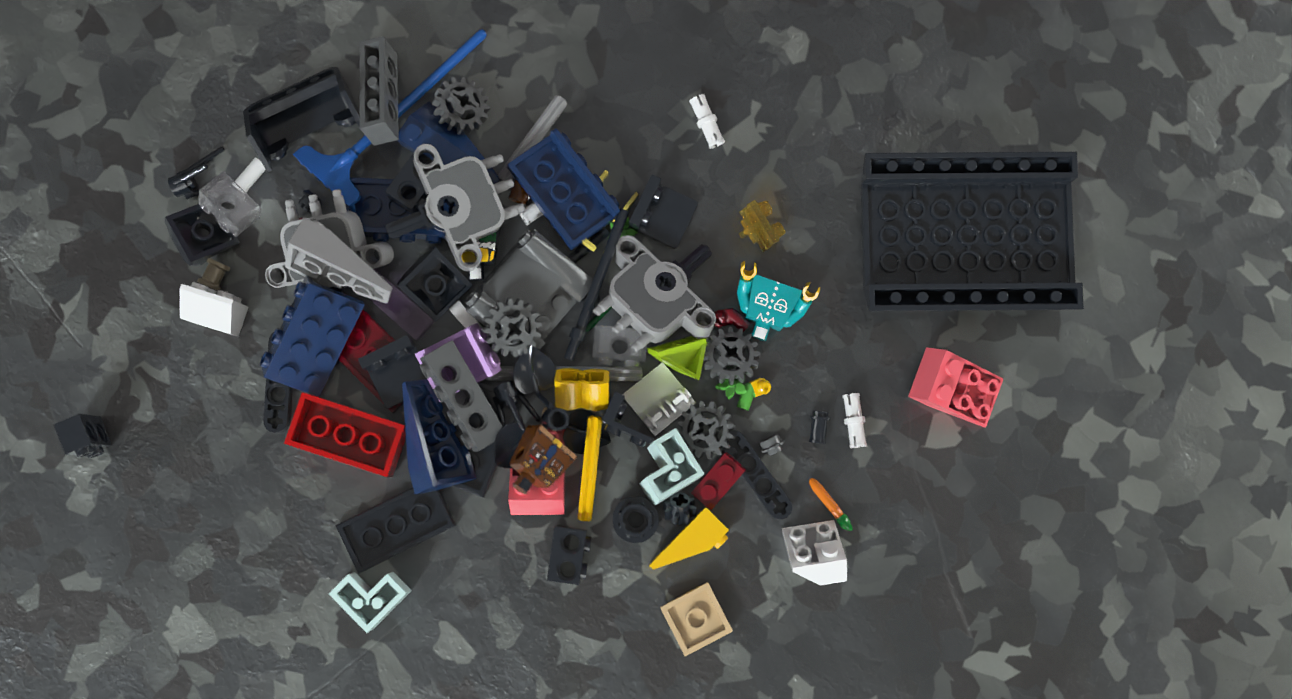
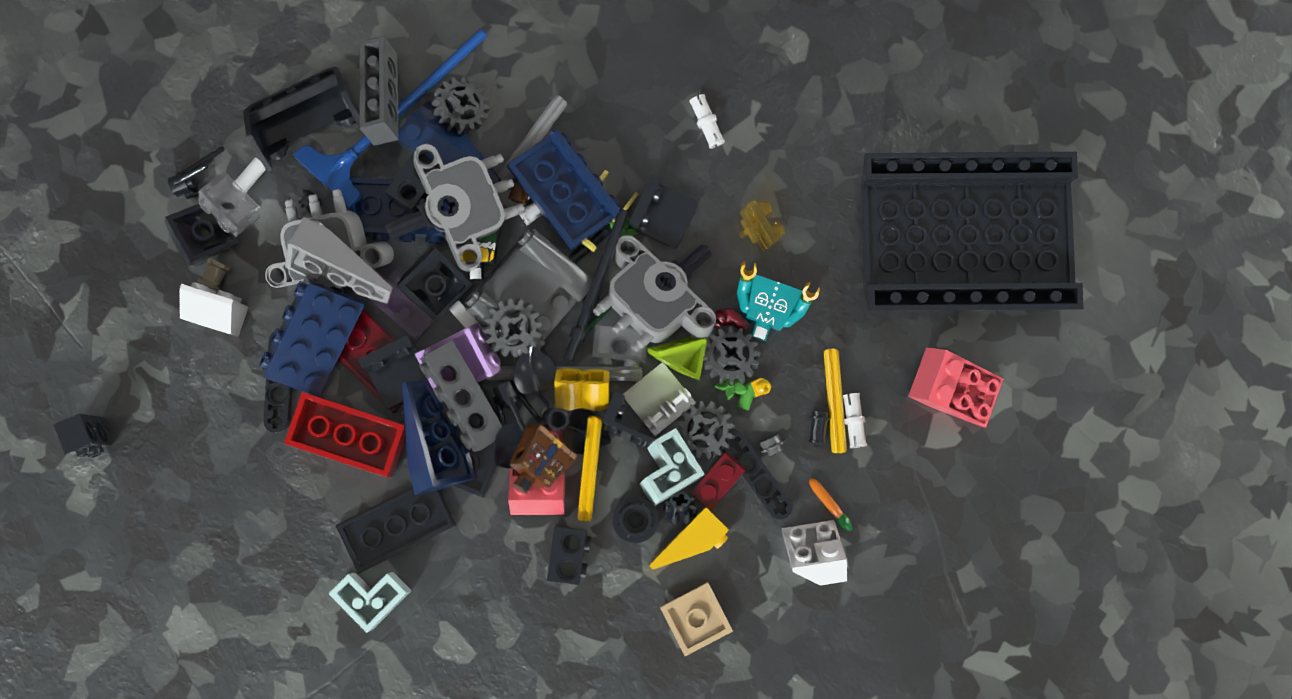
(835, 400): none -> yellow axle

